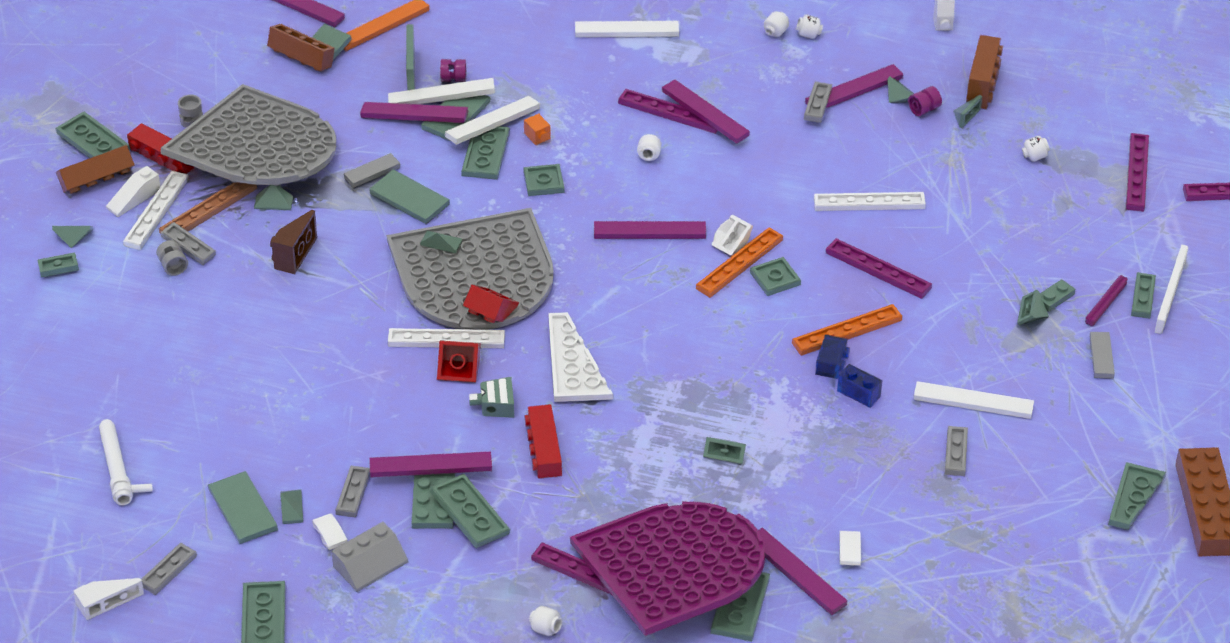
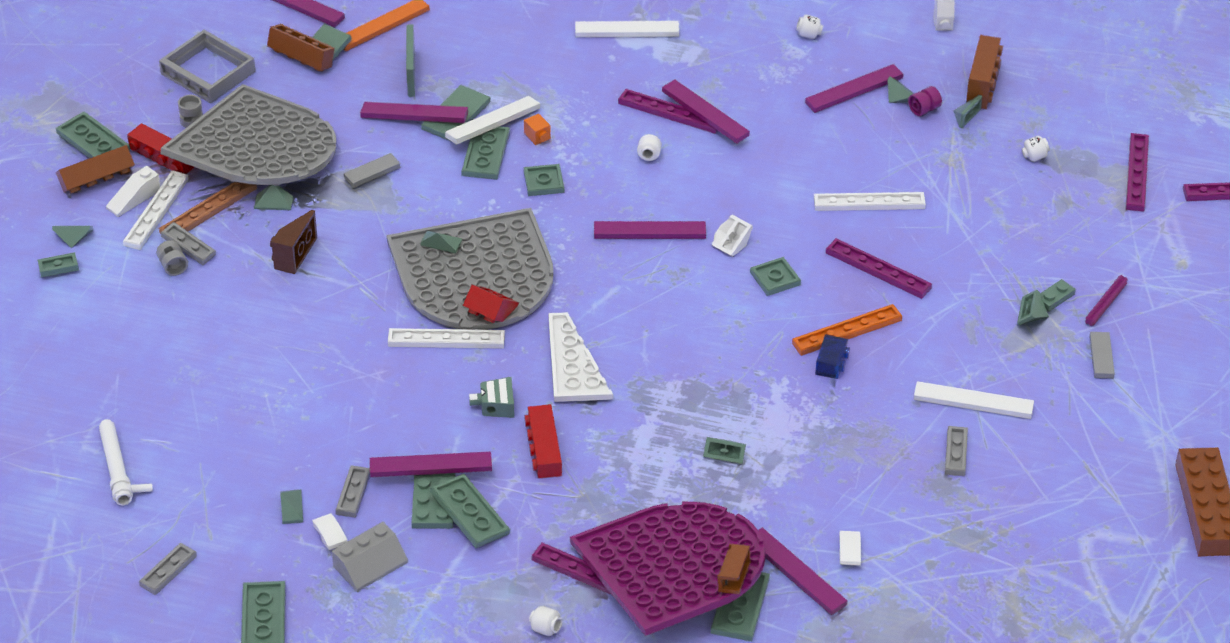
(105, 595): white slope -> none
(171, 67): none -> light grey window
(242, 507): sand green tile -> none
(409, 196): sand green tile -> none
(443, 92): white tile -> none
(458, 361): red slope -> none
(459, 73): magenta wheel -> none
(734, 569): none -> dark orange window
(739, 262): orange tile -> none
(776, 24): white head -> none
(818, 102): light grey tile -> none
(859, 385): clear blue brick -> none
(1134, 492): sand green wing -> none
(1143, 295): sand green tile -> none
(1171, 289): white tile -> none

